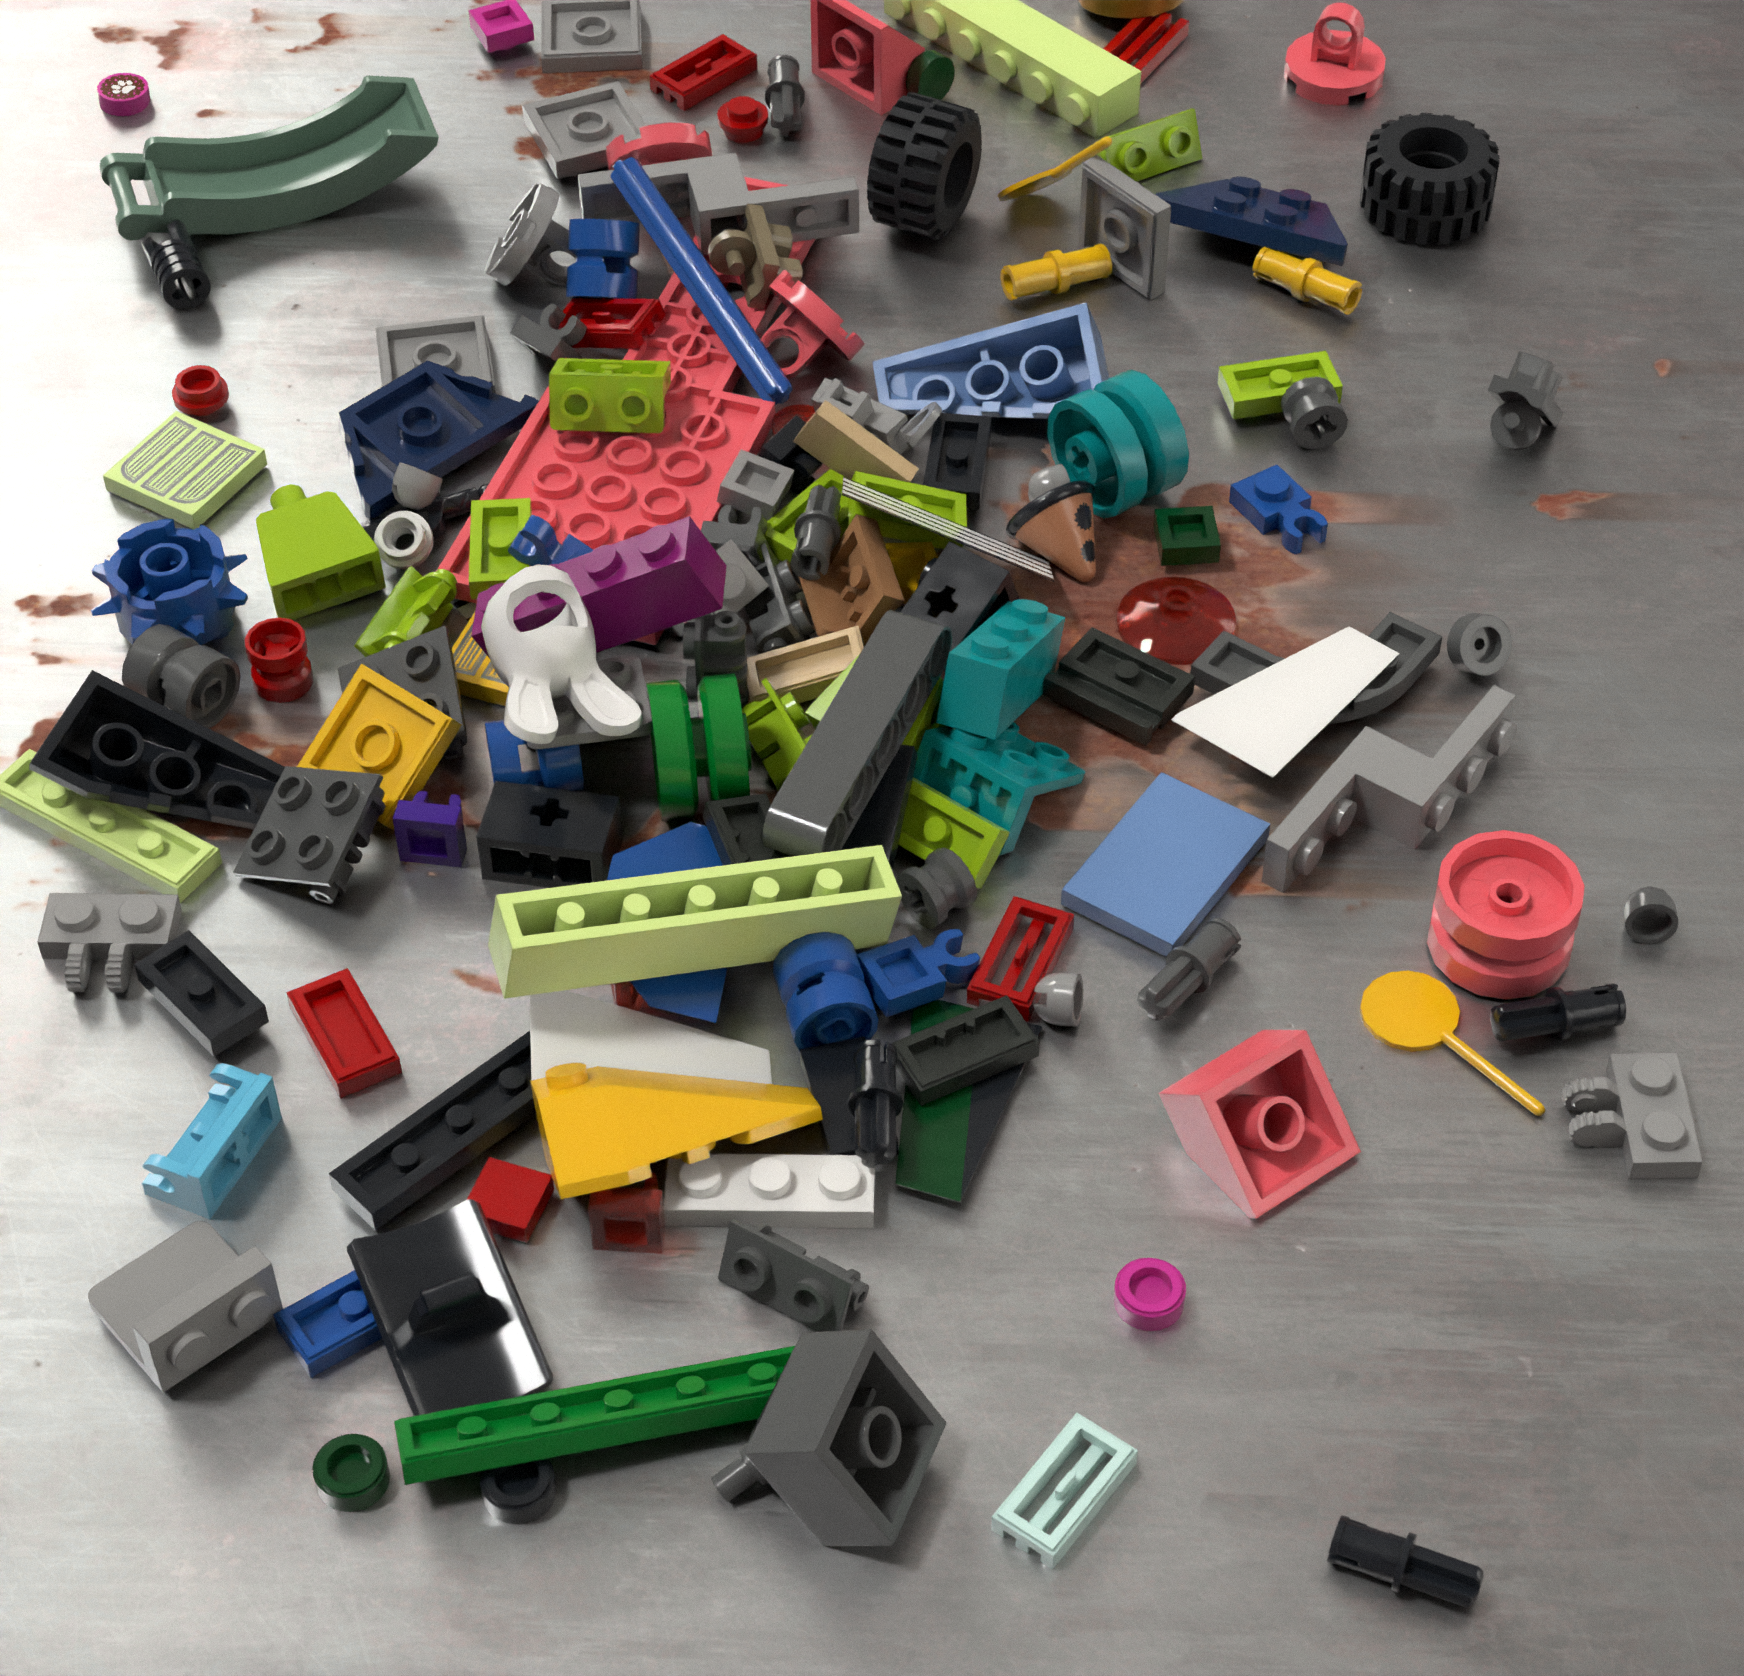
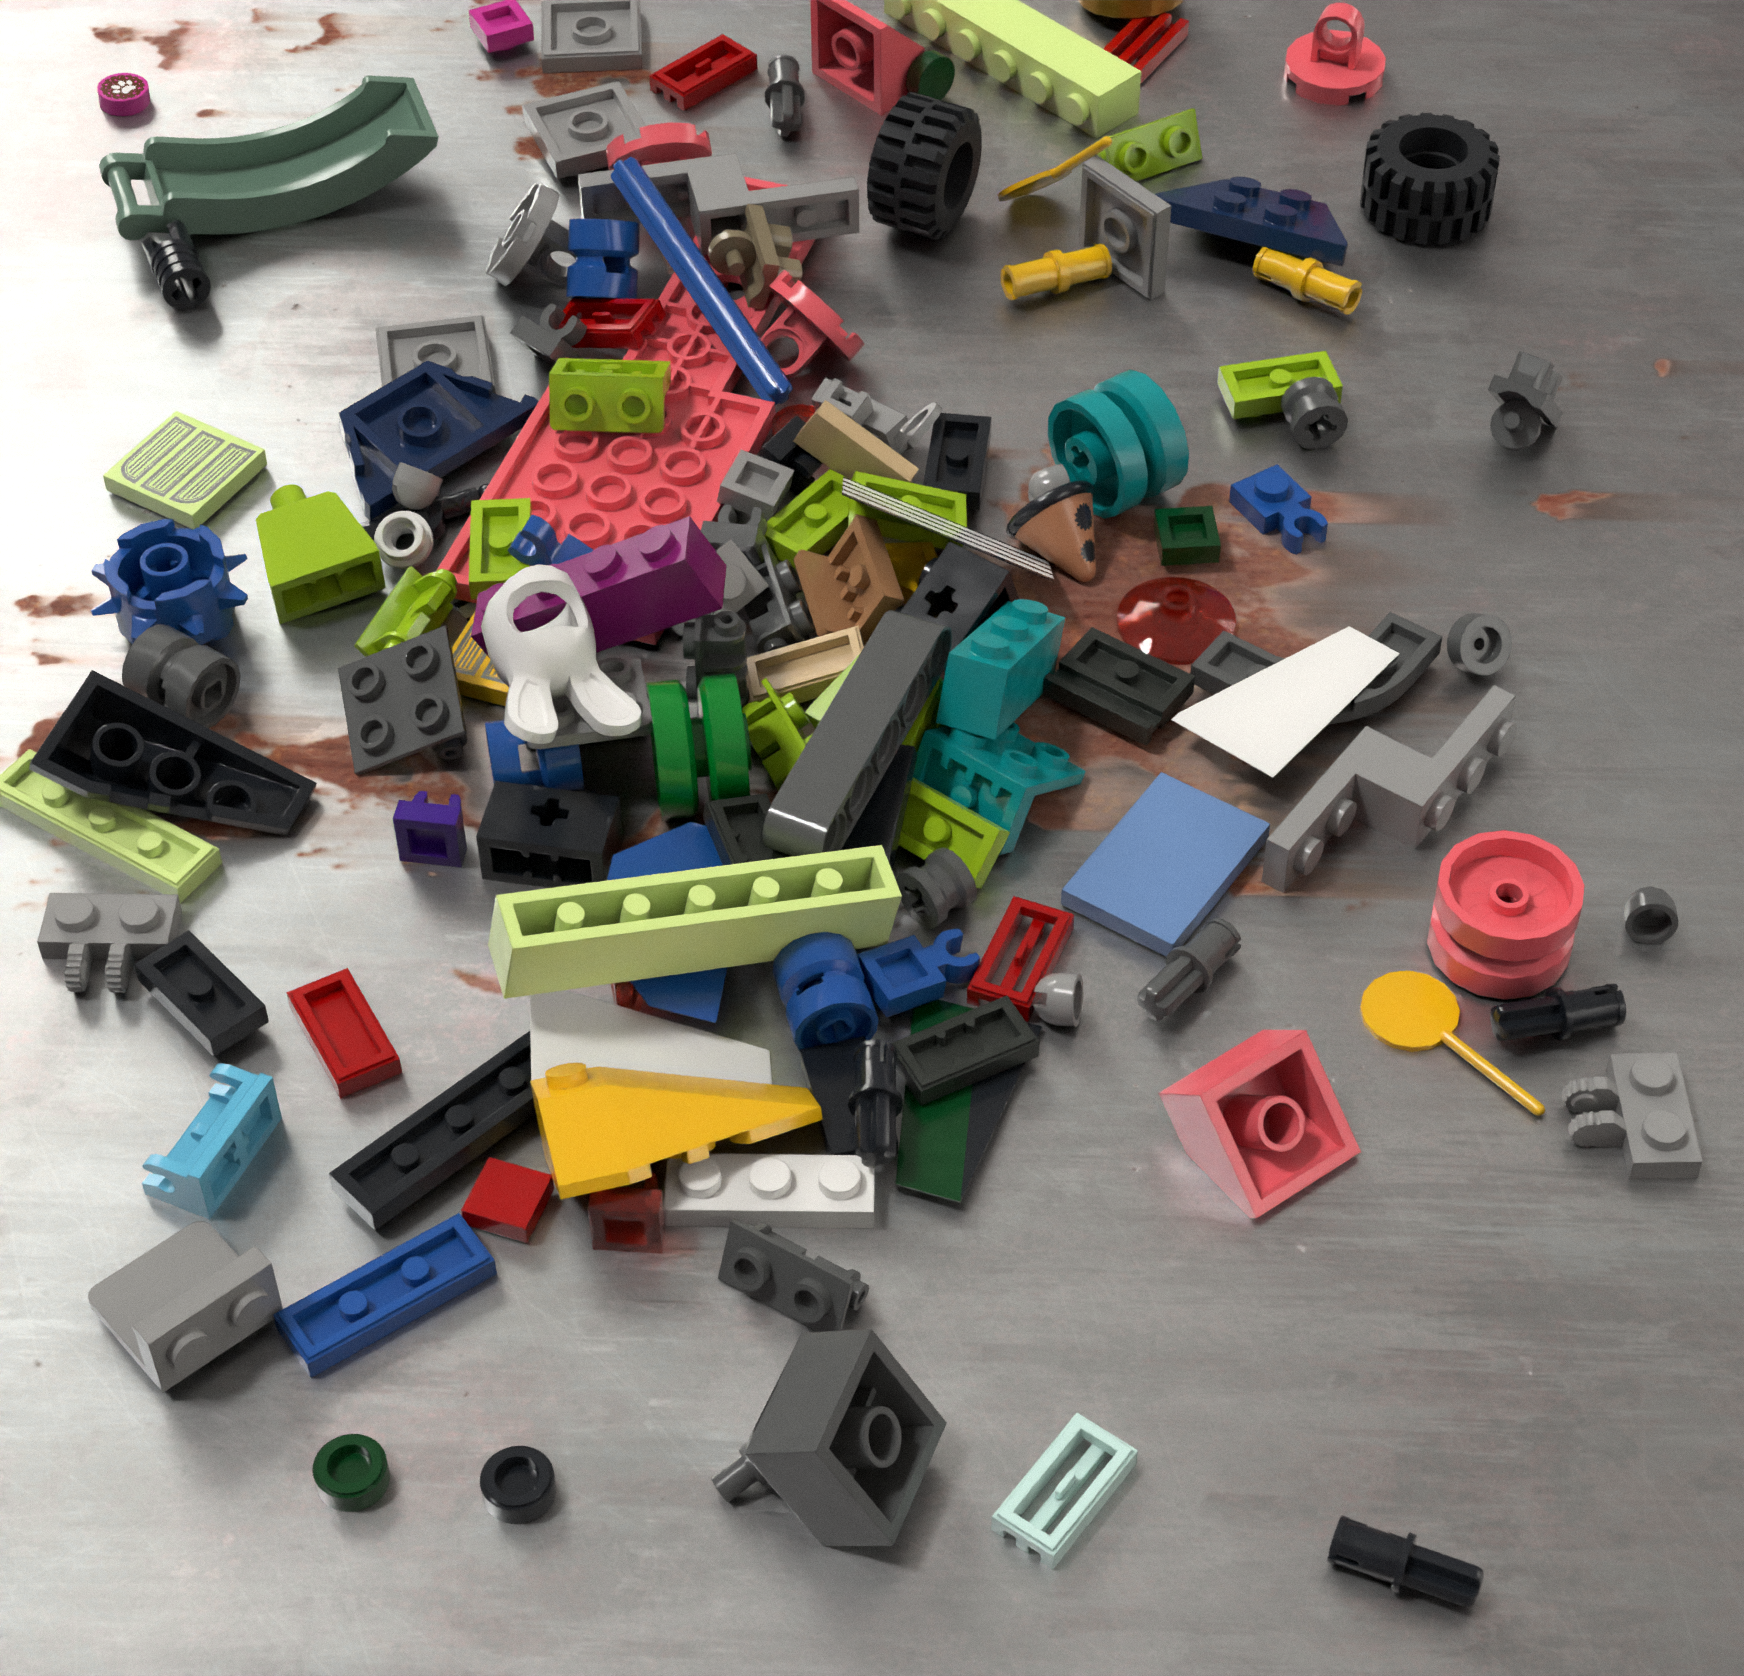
(199, 391): red plate -> none
(279, 660): red wheel -> none
(314, 829): dark grey hinge -> none
(384, 733): yellow tile -> none
(449, 1312): black shield -> none
(587, 1416): green tile -> none
(742, 119): red plate -> none
(816, 533): dark grey axle -> none
(1001, 370): medium blue wedge -> none
(1149, 1294): dark pink tile -> none

